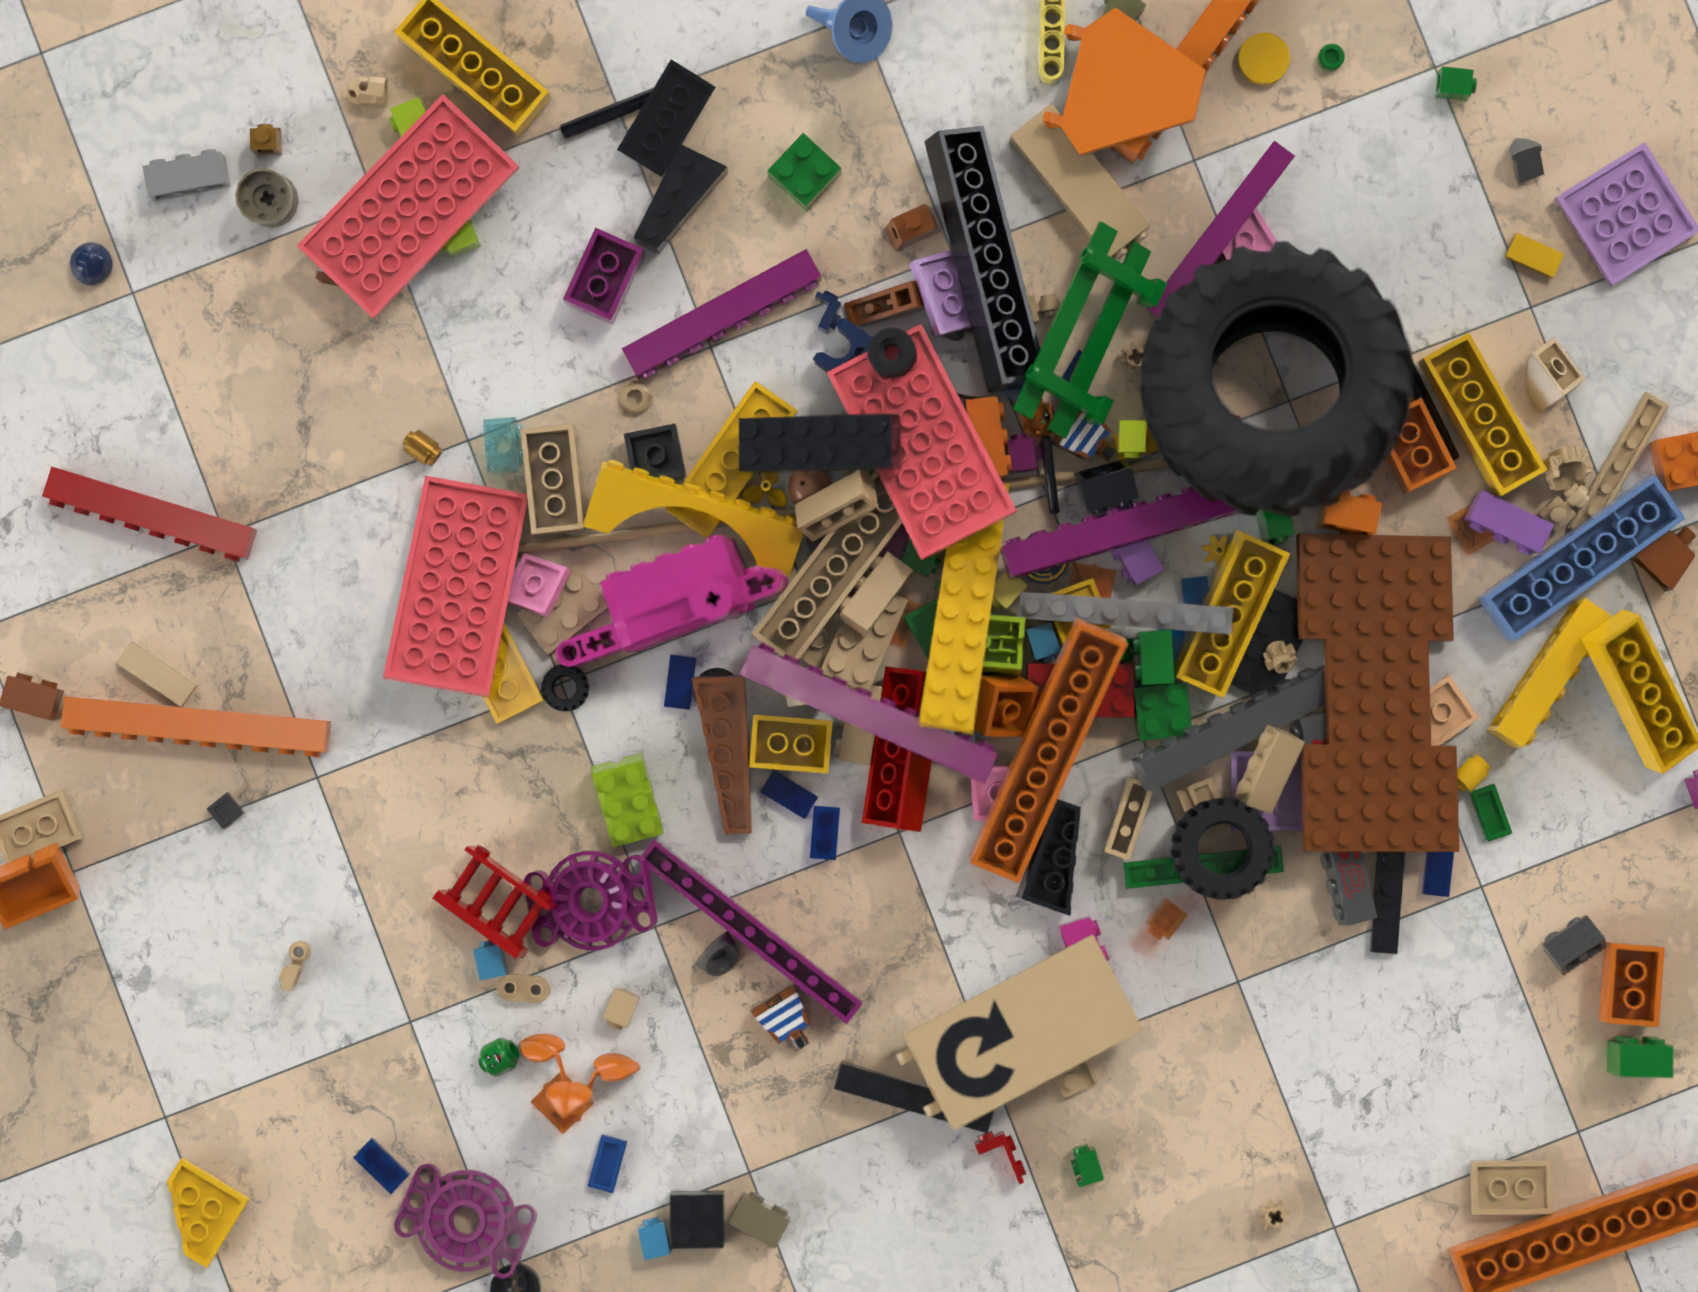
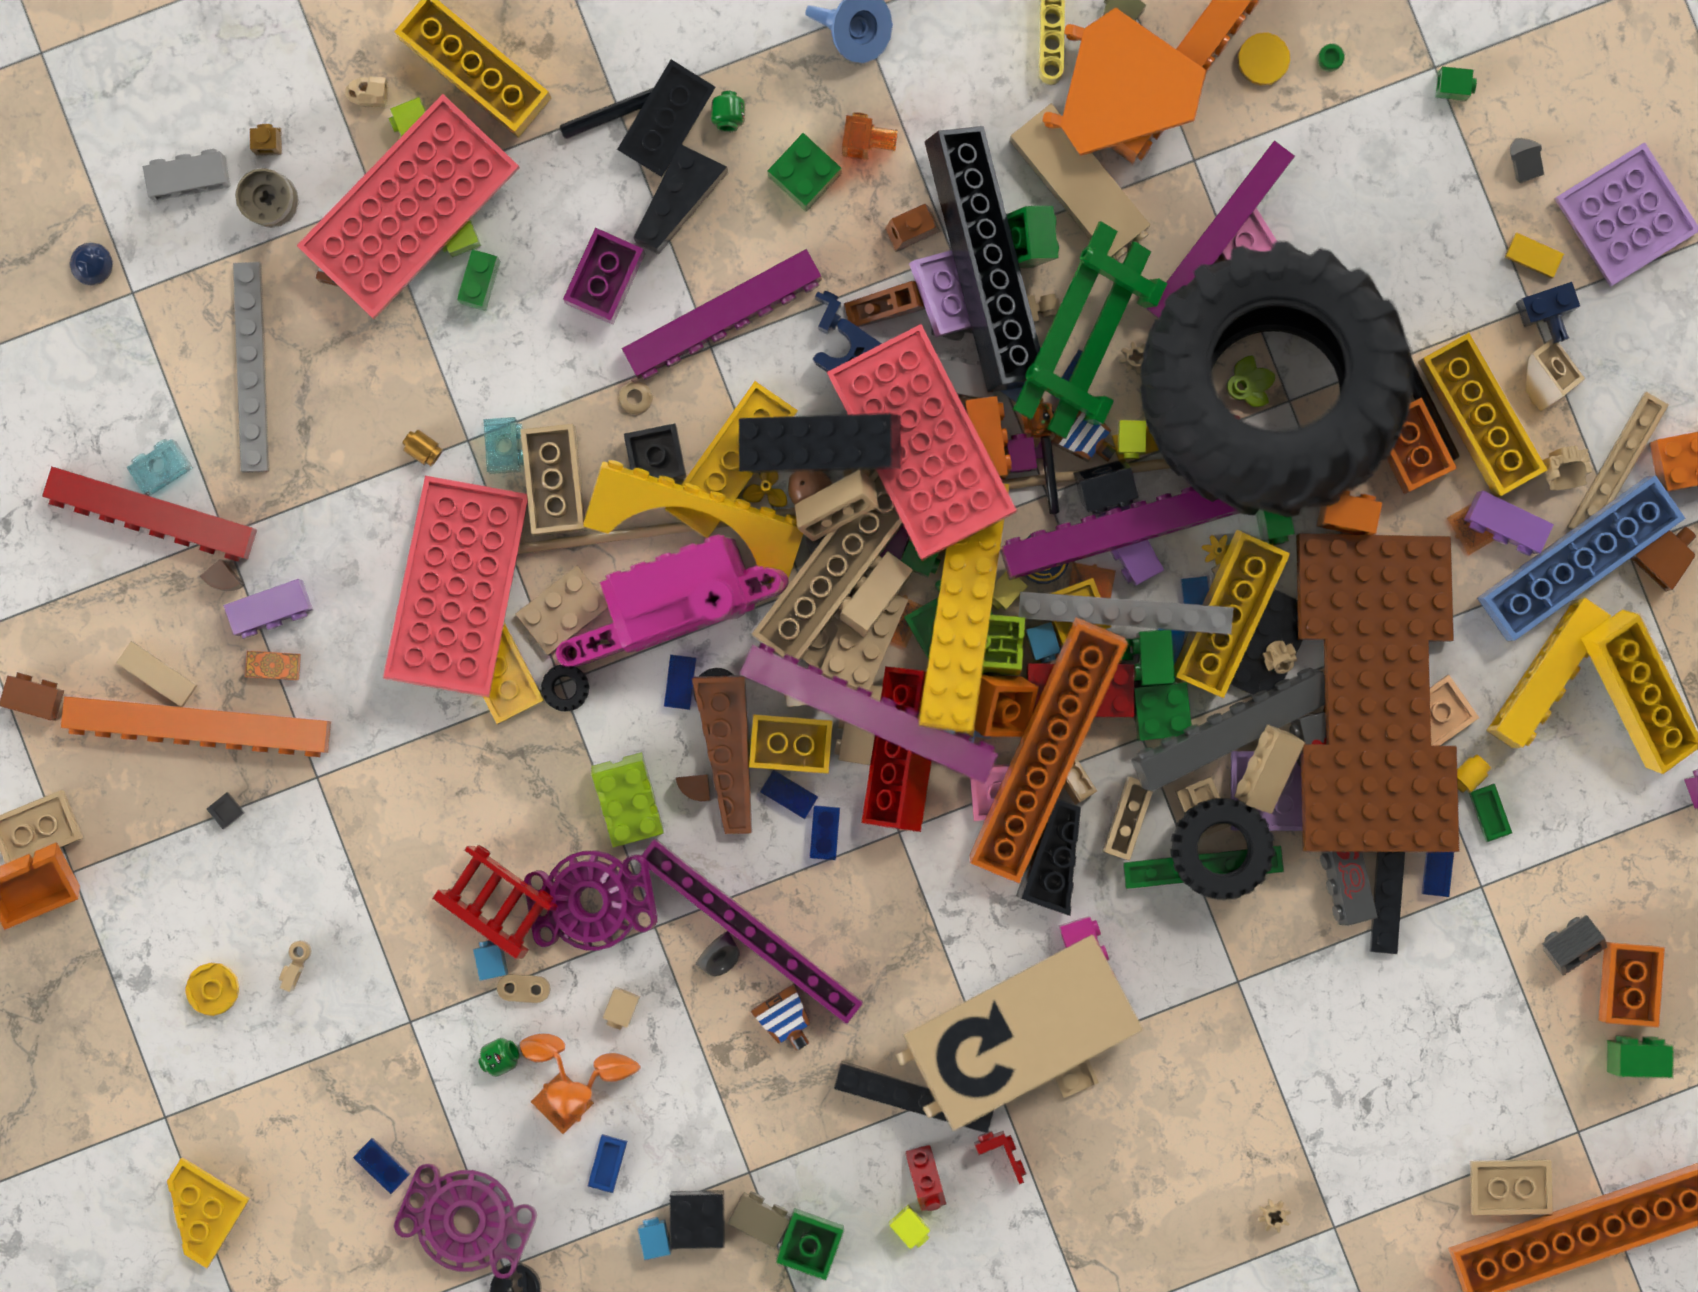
(174, 466): none -> clear light blue brick
(212, 989): none -> yellow tile
(222, 577): none -> reddish brown brick
(251, 367): none -> light grey plate
(268, 608): none -> medium lavender brick
(272, 665): none -> tile
(478, 280): none -> green brick
(537, 584): bright pink plate -> none
(695, 787): none -> reddish brown brick
(728, 111): none -> green head
(810, 1244): none -> green brick
(862, 136): none -> clear orange brick
(898, 366): black tyre -> none
(910, 1227): none -> neon yellow brick
(925, 1178): none -> red bracket
(1034, 235): none -> green brick
(1078, 783): none -> tan plate
(1087, 1165): green brick -> none
(1165, 919): clear orange brick -> none
(1254, 381): none -> lime plate
(1549, 307): none -> dark blue brick
(1559, 511): tan plate -> none

